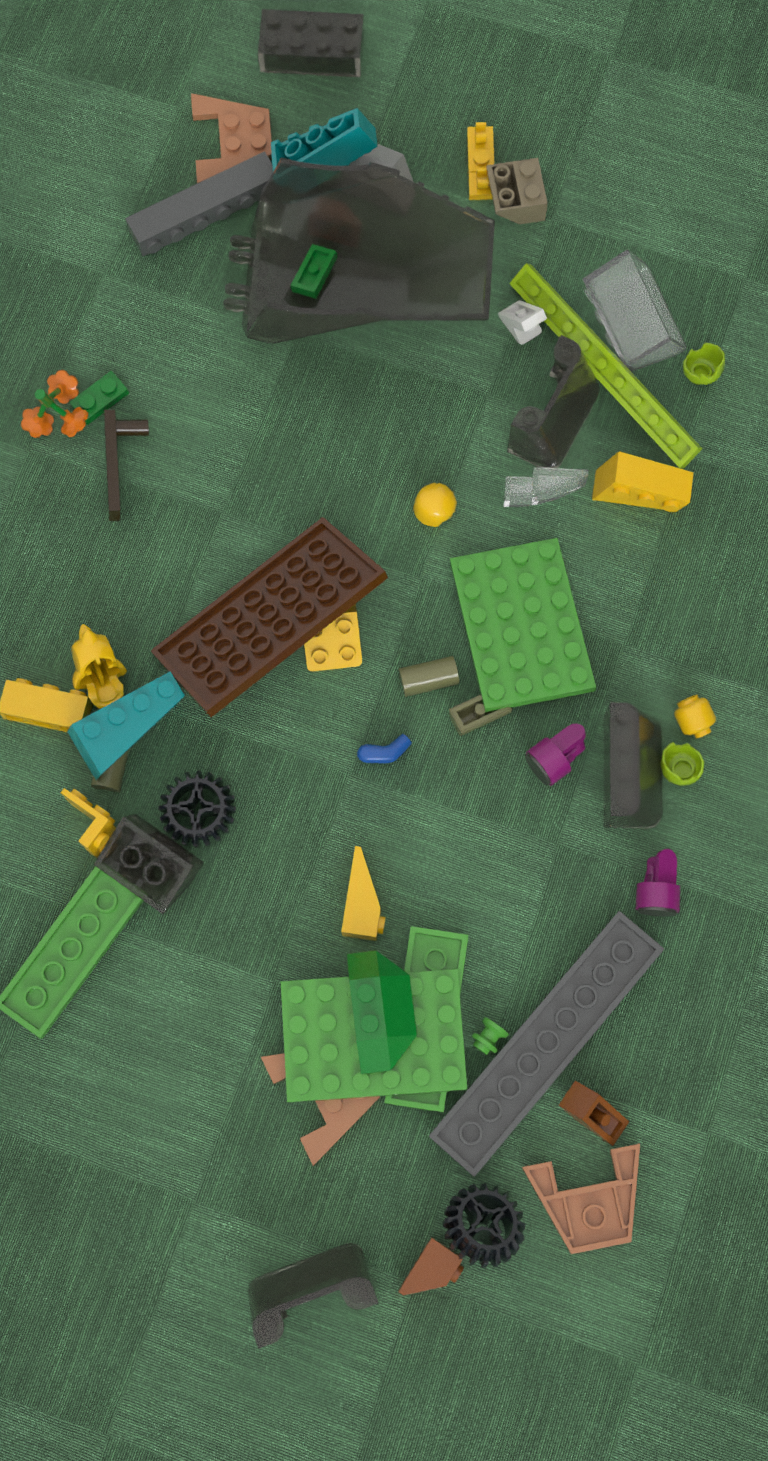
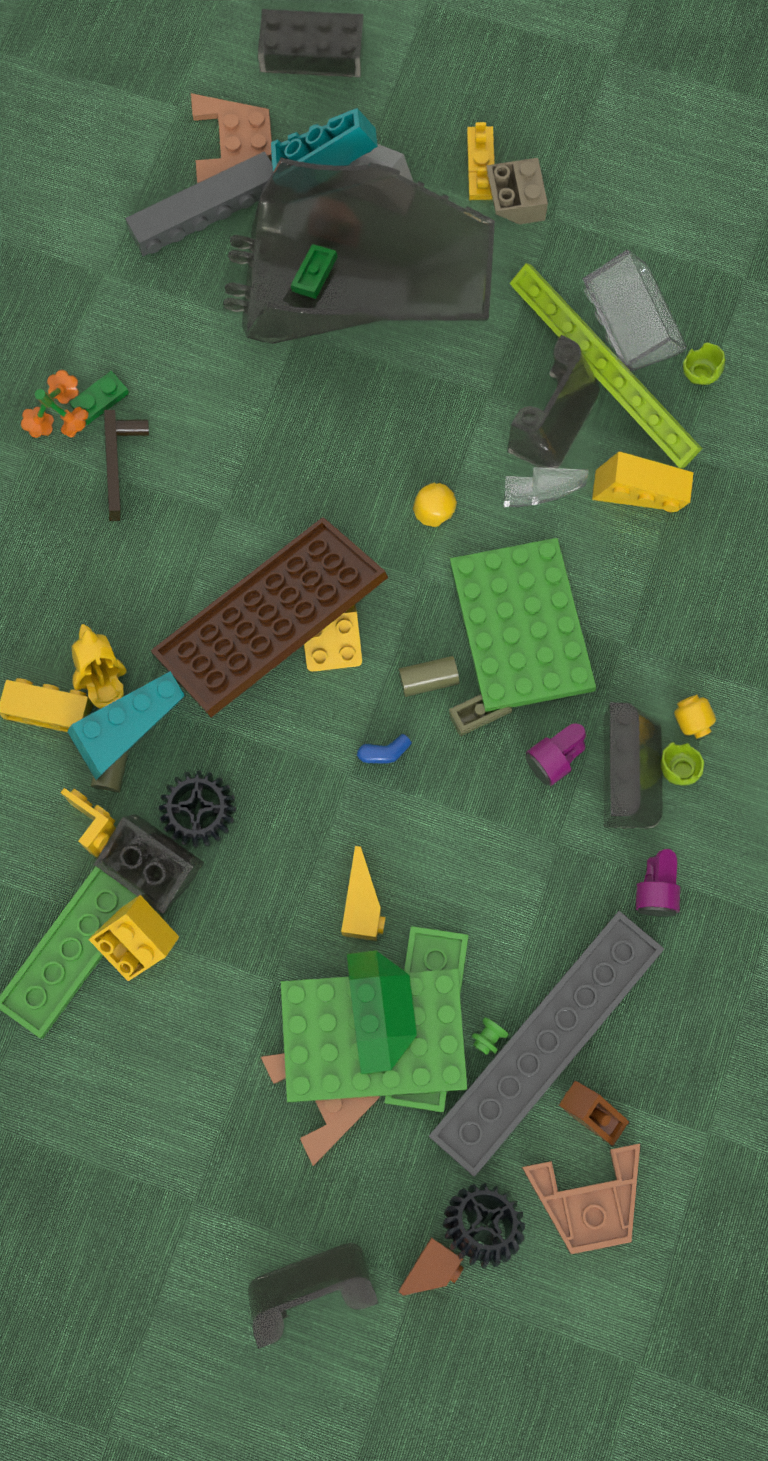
(134, 938): none -> yellow slope
(523, 320): white slope -> none

